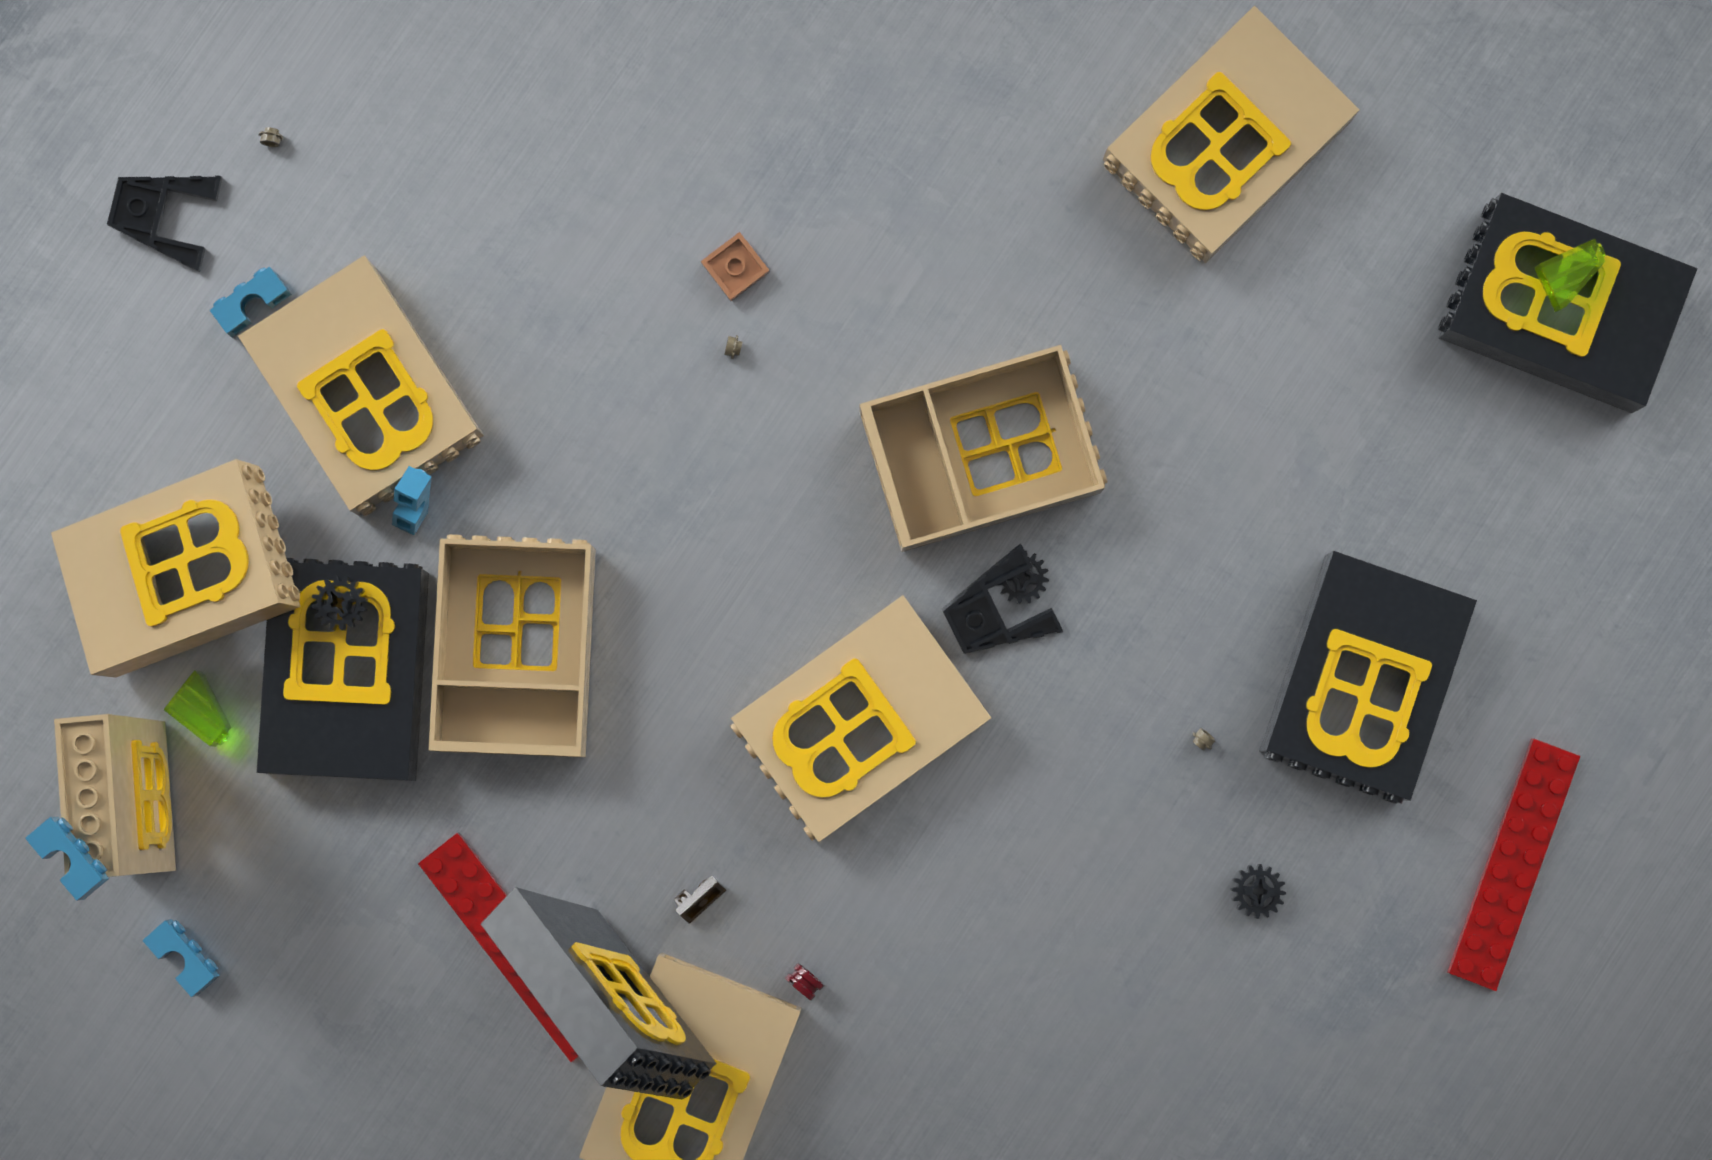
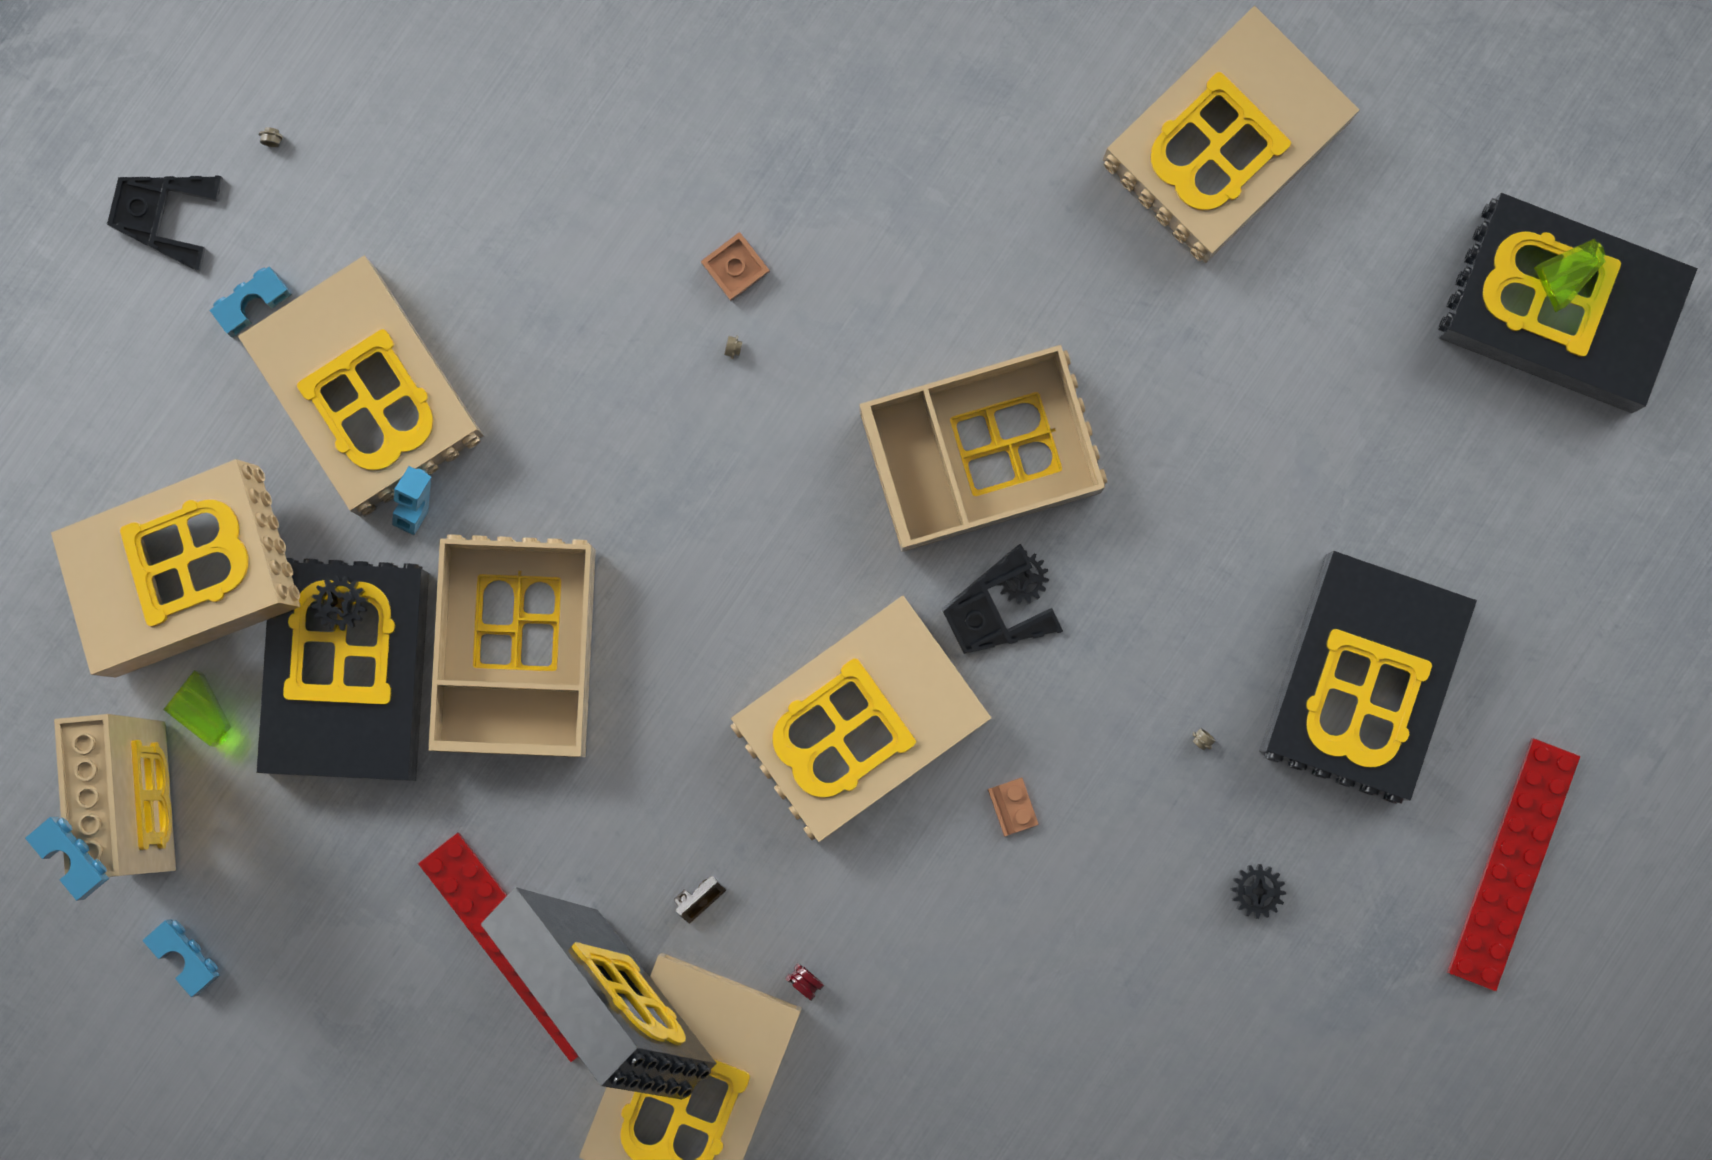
(1013, 806): none -> nougat plate

